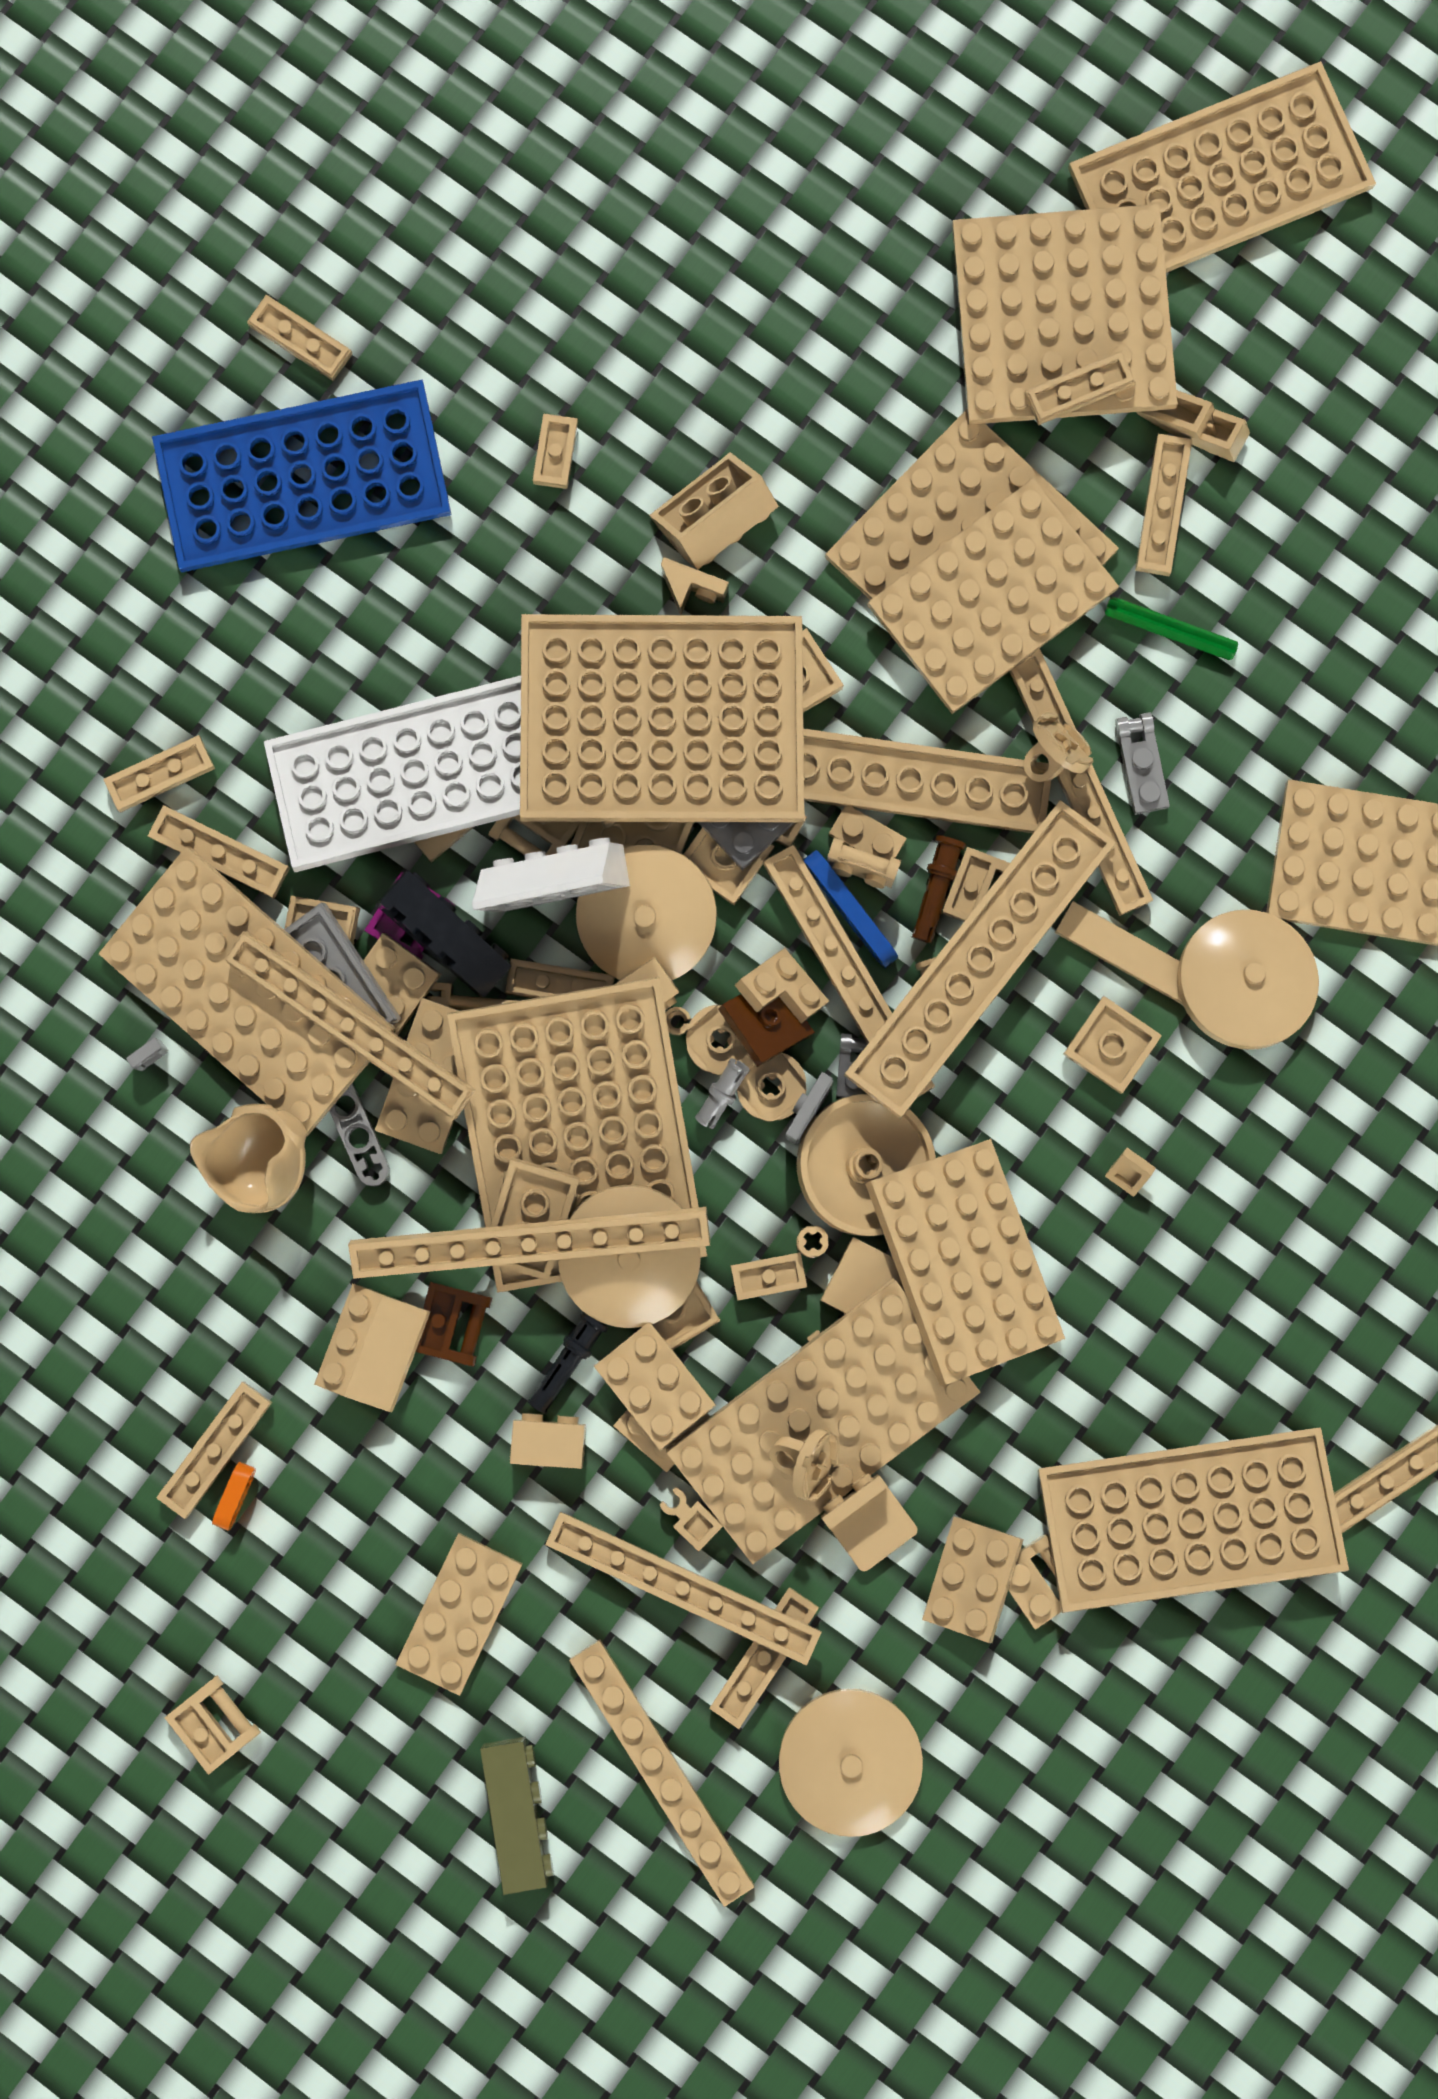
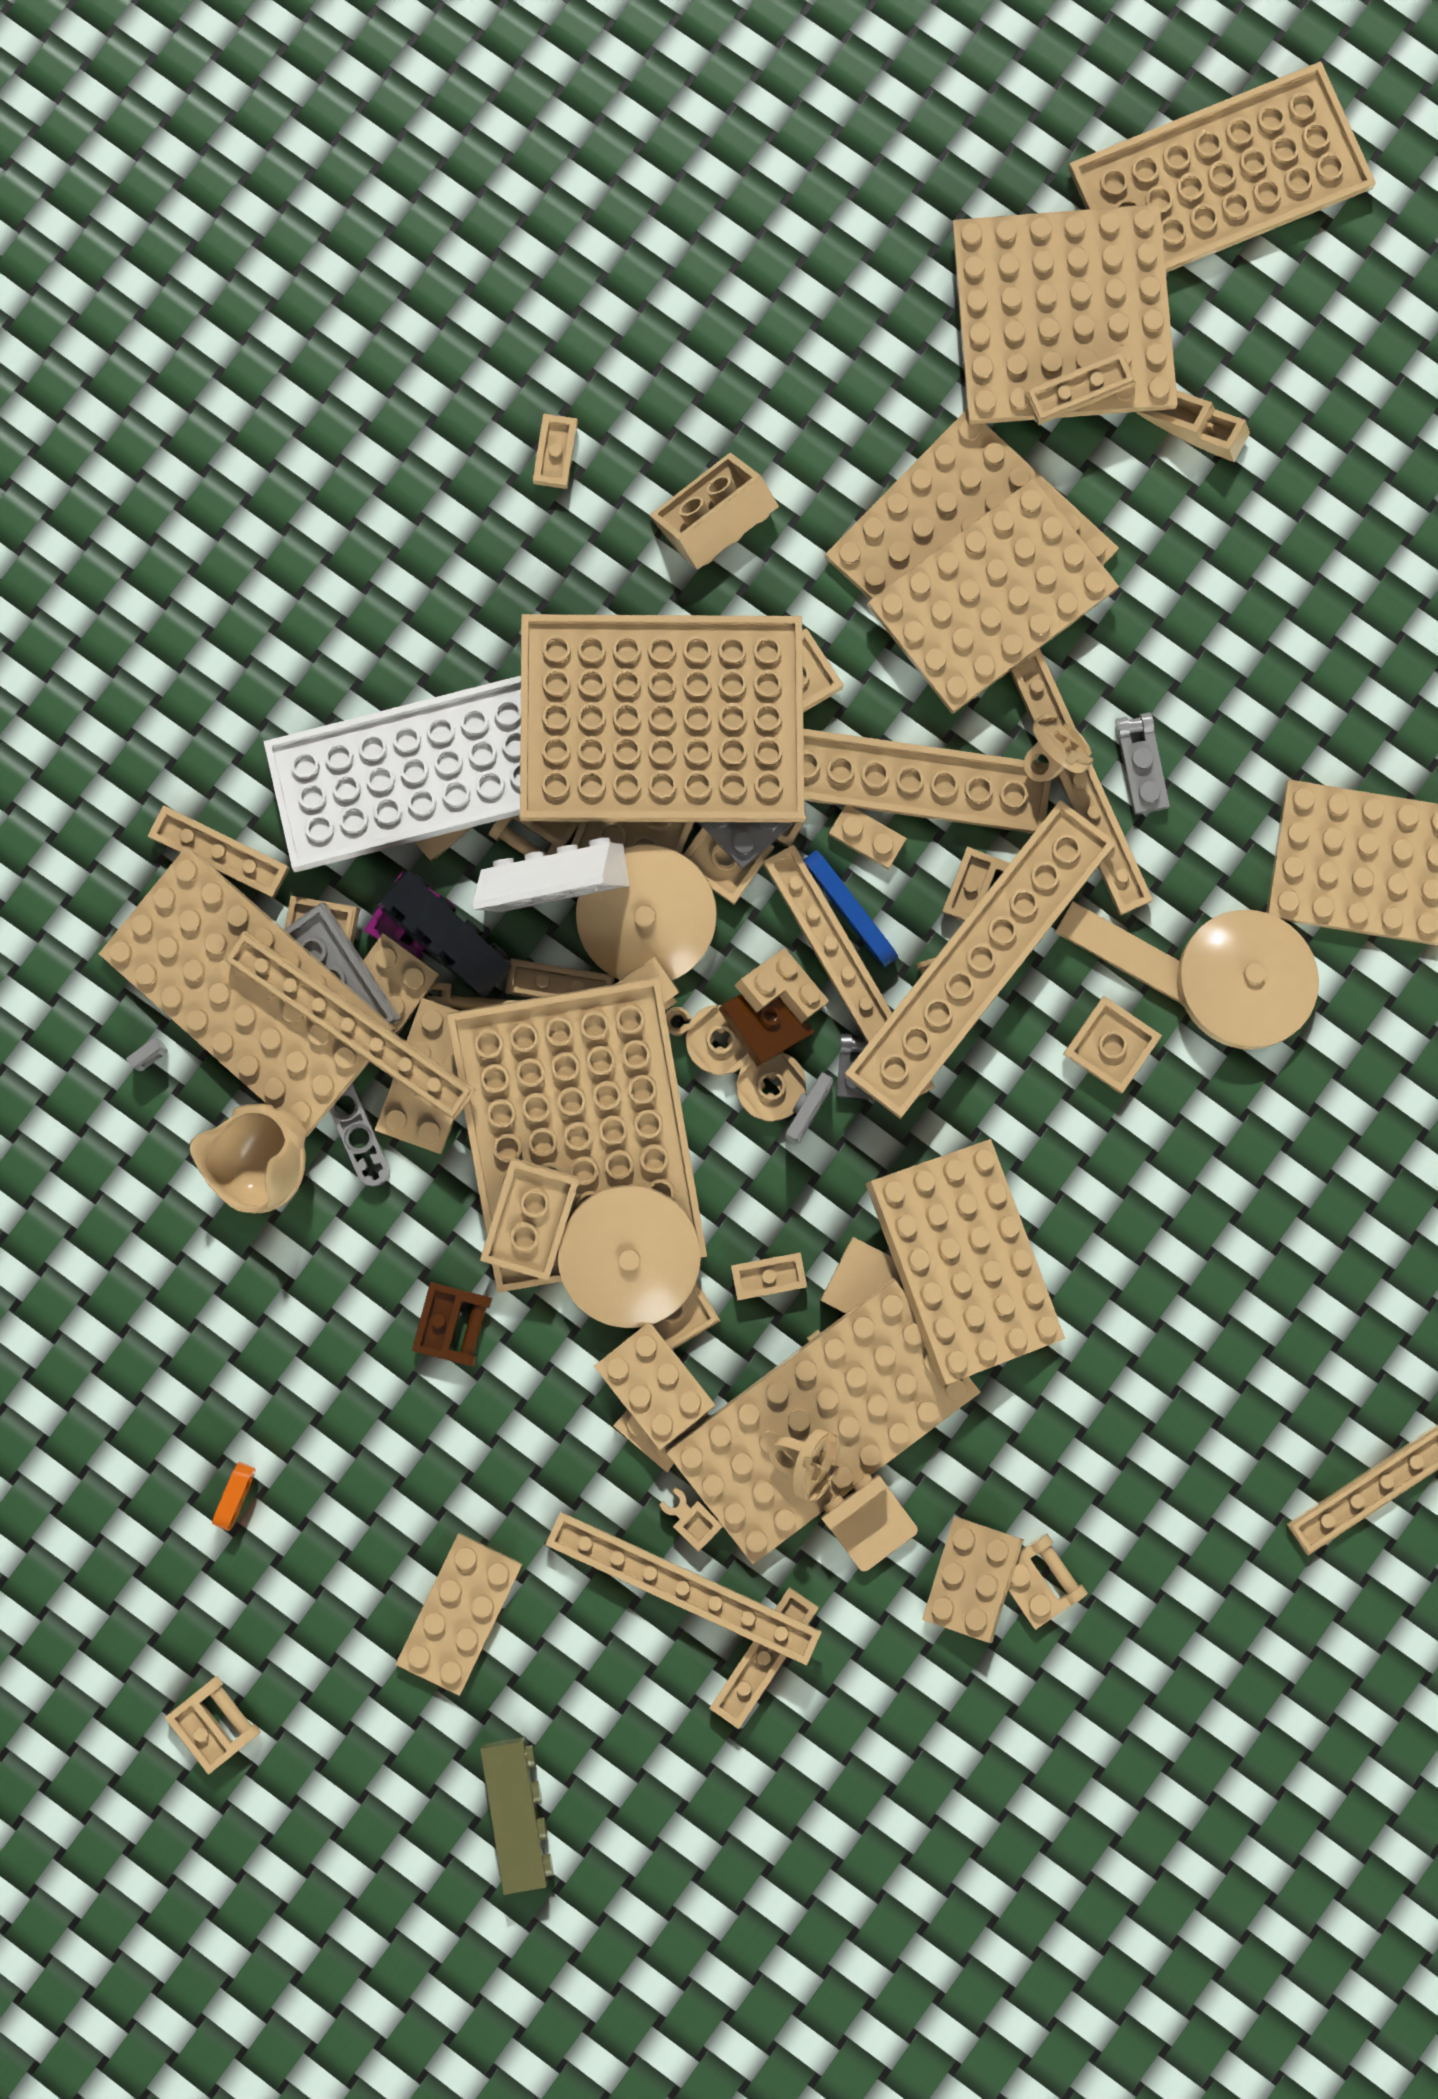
(159, 773): tan plate -> none
(214, 1450): tan plate -> none
(275, 428): blue piece -> none
(299, 337): tan tile -> none
(372, 1348): tan slope -> none
(529, 1242): tan plate -> none
(548, 1443): tan brick -> none
(576, 1348): black pin -> none
(662, 1773): tan plate -> none
(684, 579): tan slope -> none
(722, 1093): light grey pin -> none
(801, 1241): tan bush -> none
(850, 861): tan plate -> none
(850, 1762): tan dish -> none
(851, 1146): tan dish -> none
(941, 873): reddish brown pin -> none
(1130, 1172): tan plate -> none
(1163, 505): tan plate -> none
(1171, 628): green axle -> none
(1192, 1520): tan plate -> none

